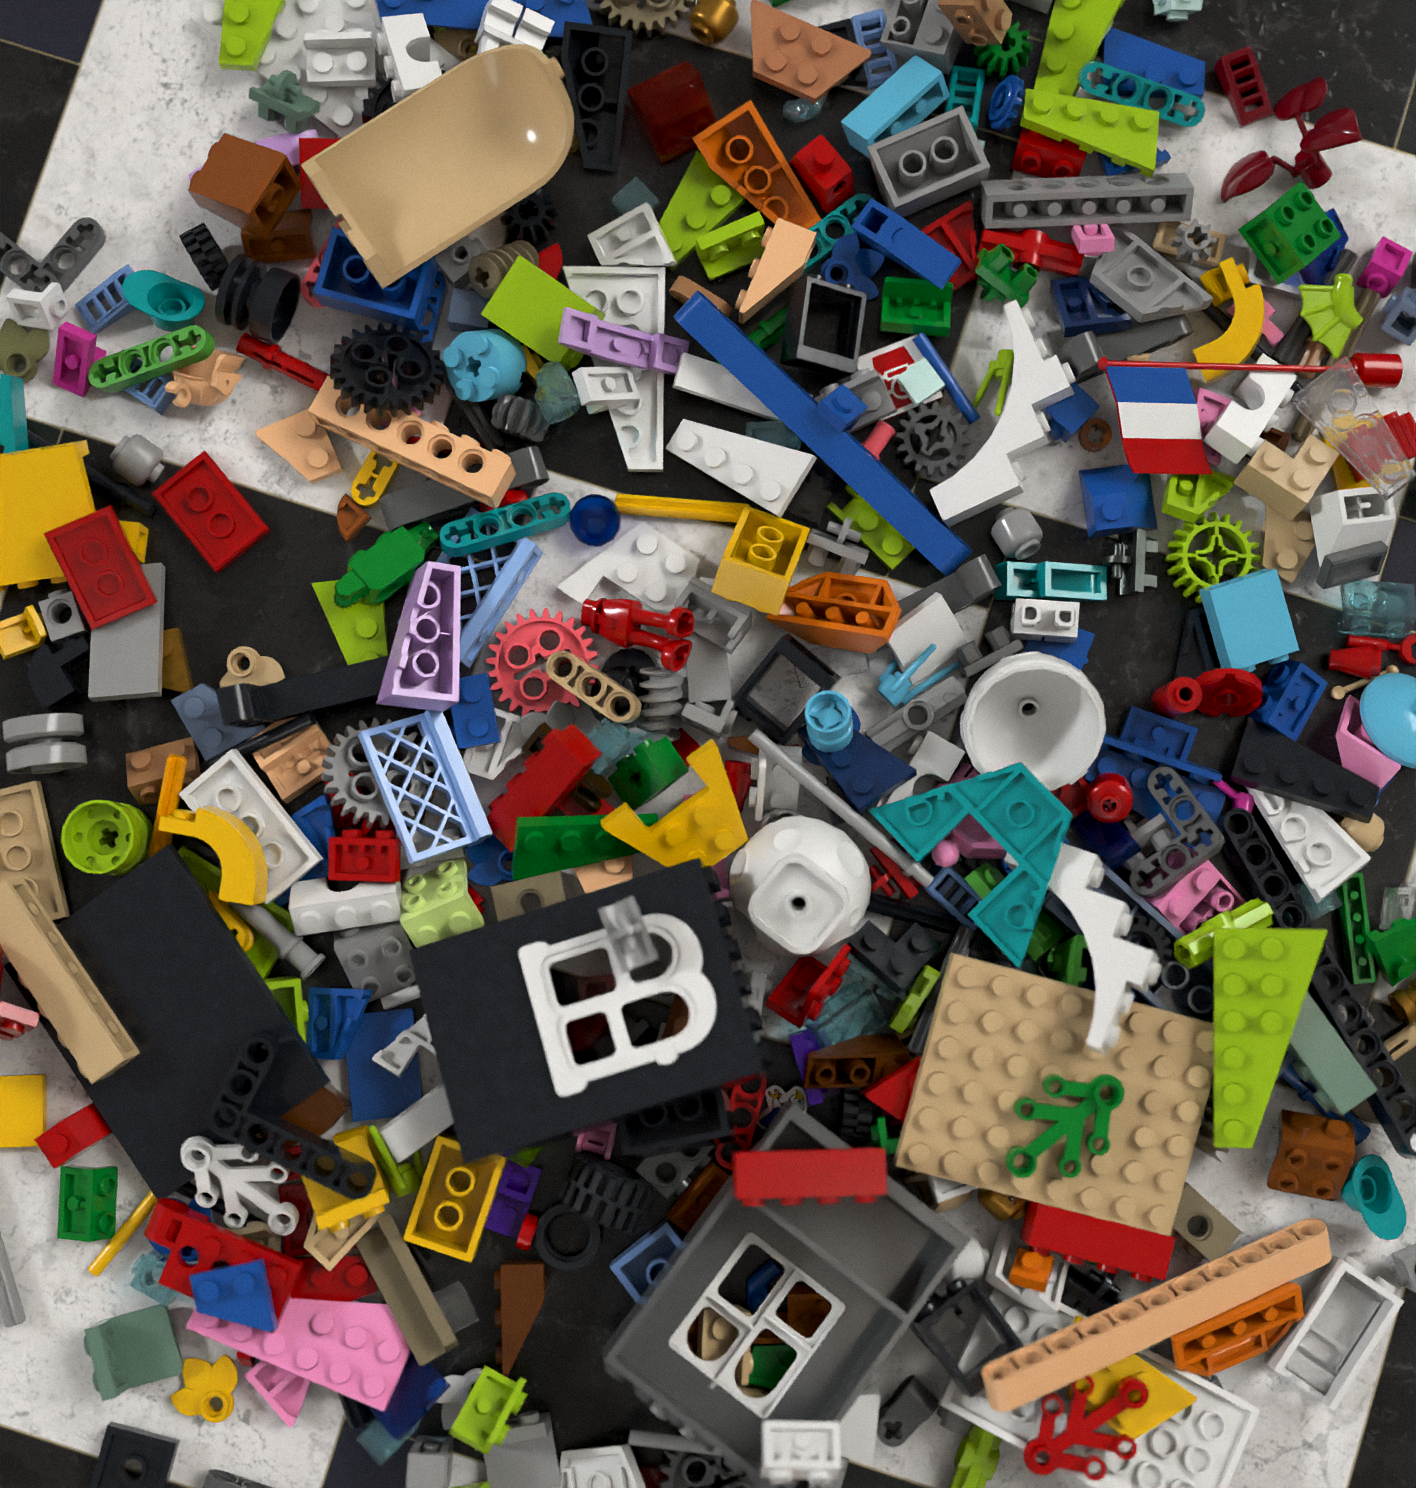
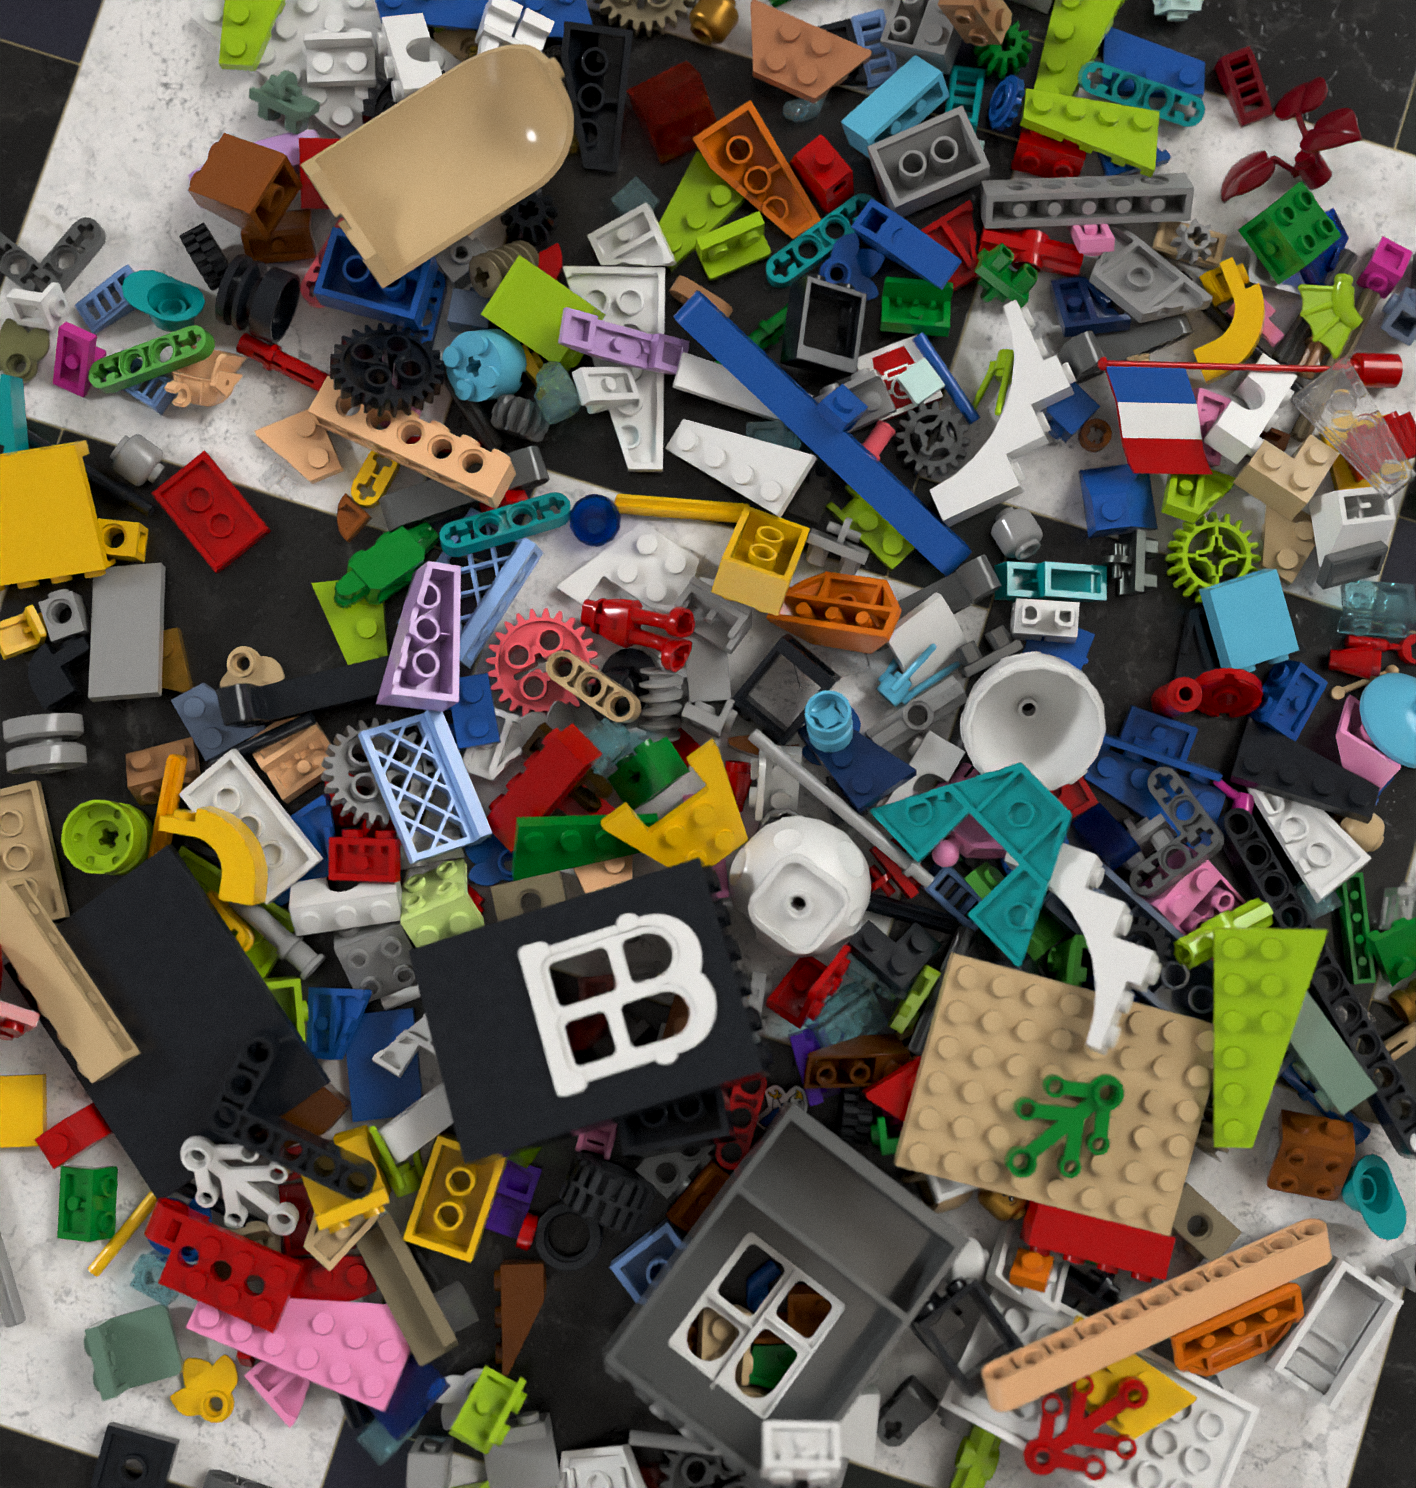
(101, 567): red tile -> none
(236, 1294): blue wing -> none
(628, 934): light grey hips -> none
(781, 264): light nougat slope -> none
(809, 1174): red brick -> none
(1109, 797): red head -> none

